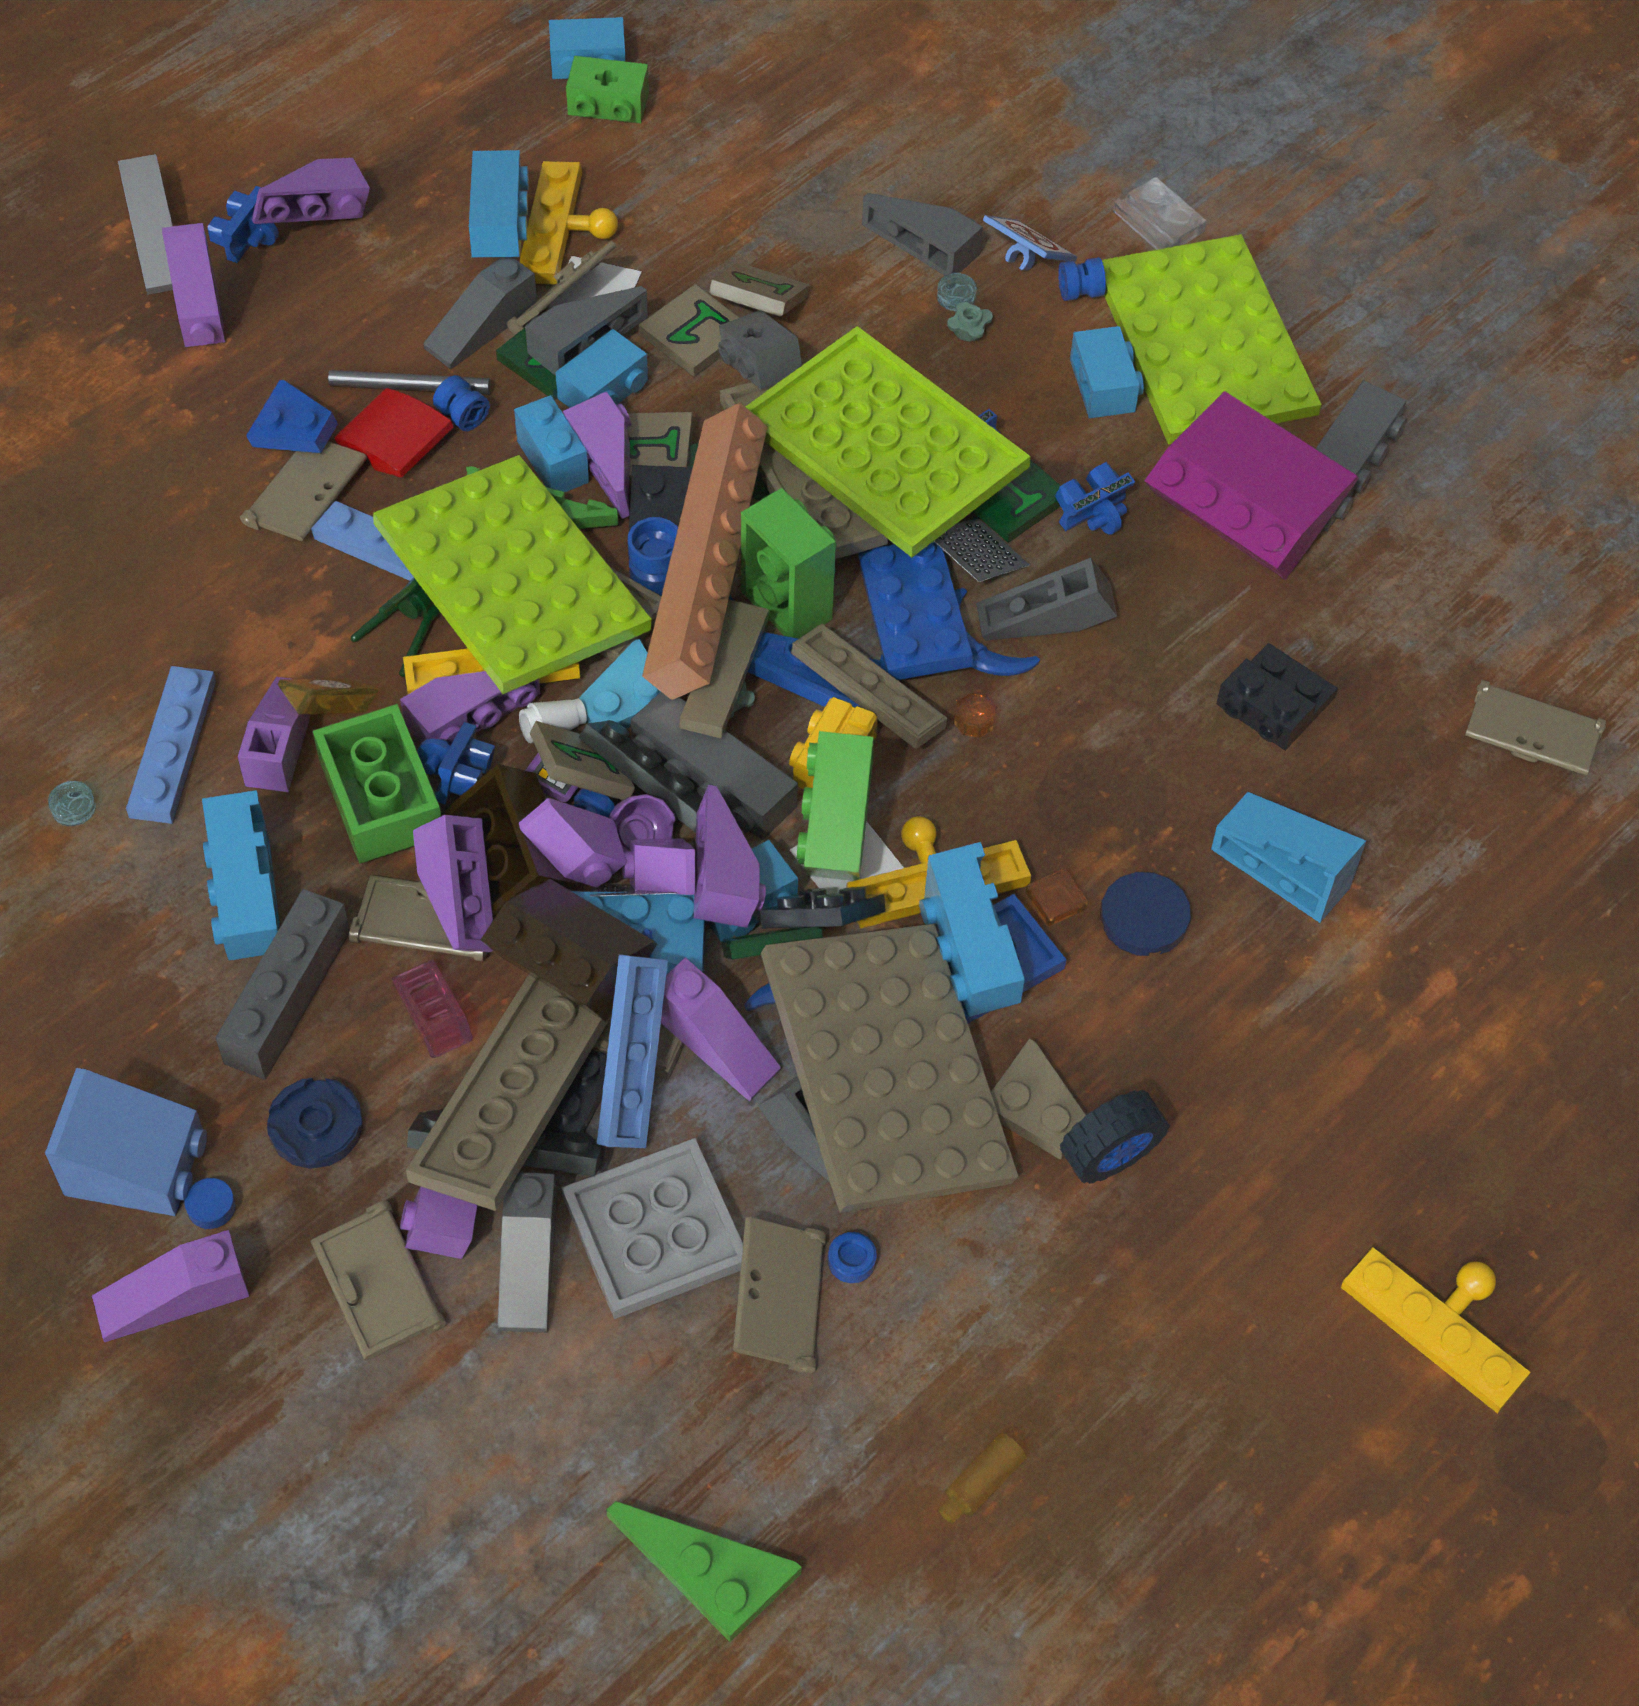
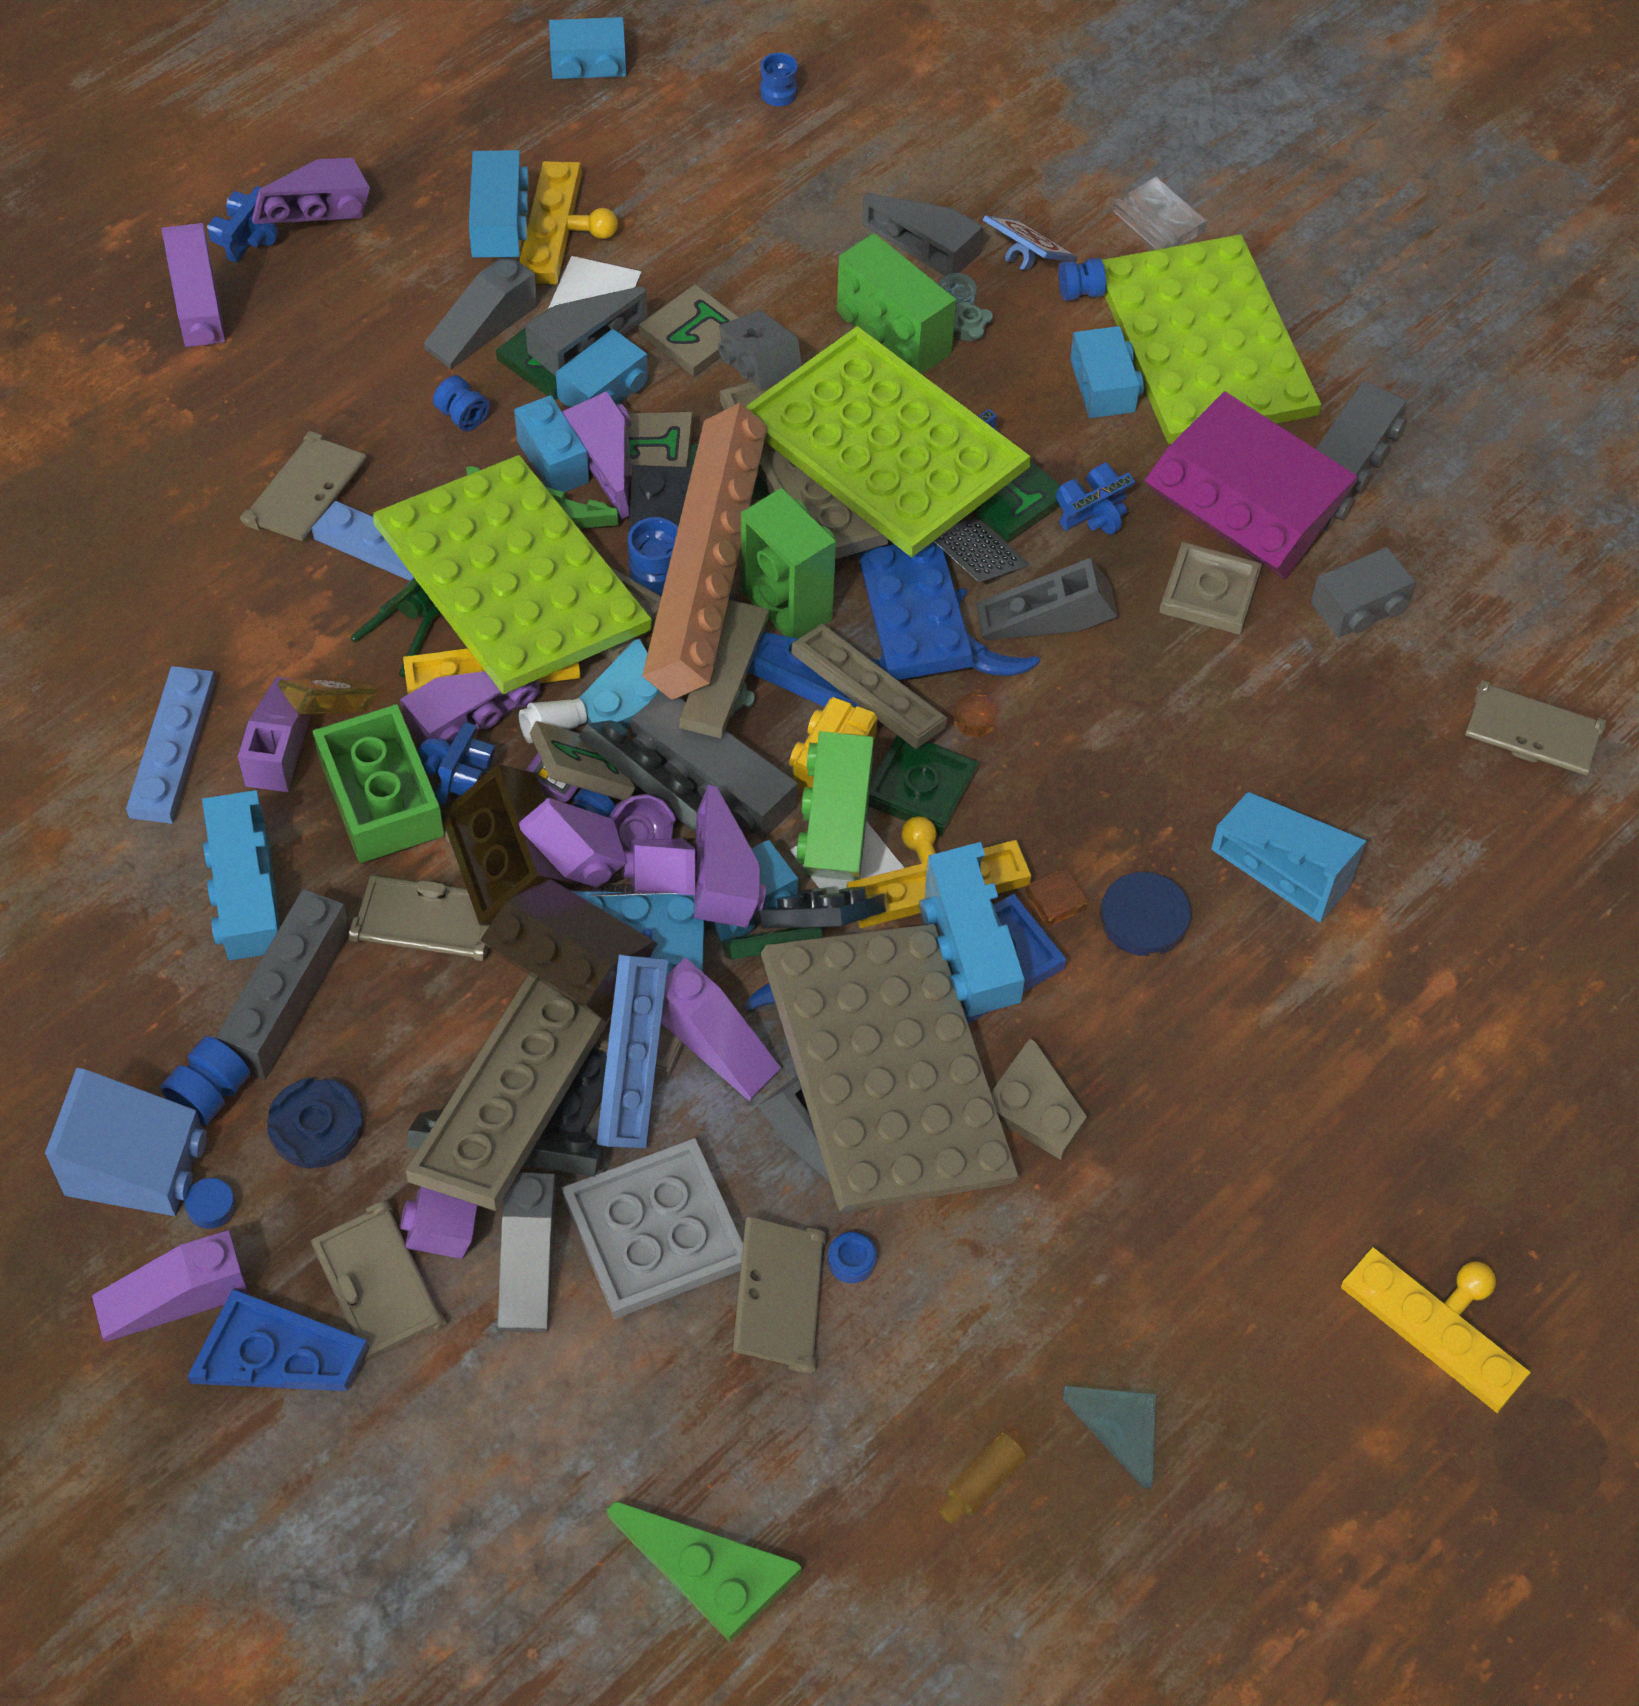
(71, 803): clear light blue tile -> none
(148, 216): light grey slope -> none
(210, 1074): none -> blue wheel
(275, 1349): none -> blue wing
(292, 422): blue wing -> none
(394, 432): red slope -> none
(399, 381): flat silver bar -> none
(444, 1031): clear pink slope -> none
(456, 878): medium lavender slope -> none
(567, 278): dark tan door -> none
(607, 89): bright green brick -> none
(759, 289): dark tan tile -> none
(778, 79): none -> blue wheel
(895, 303): none -> bright green brick
(921, 782): none -> dark green tile
(1114, 1136): black wheel -> none
(1121, 1423): none -> clear light blue tile
(1210, 588): none -> dark tan tile
(1275, 696): black plate -> none
(1363, 592): none -> dark grey brick

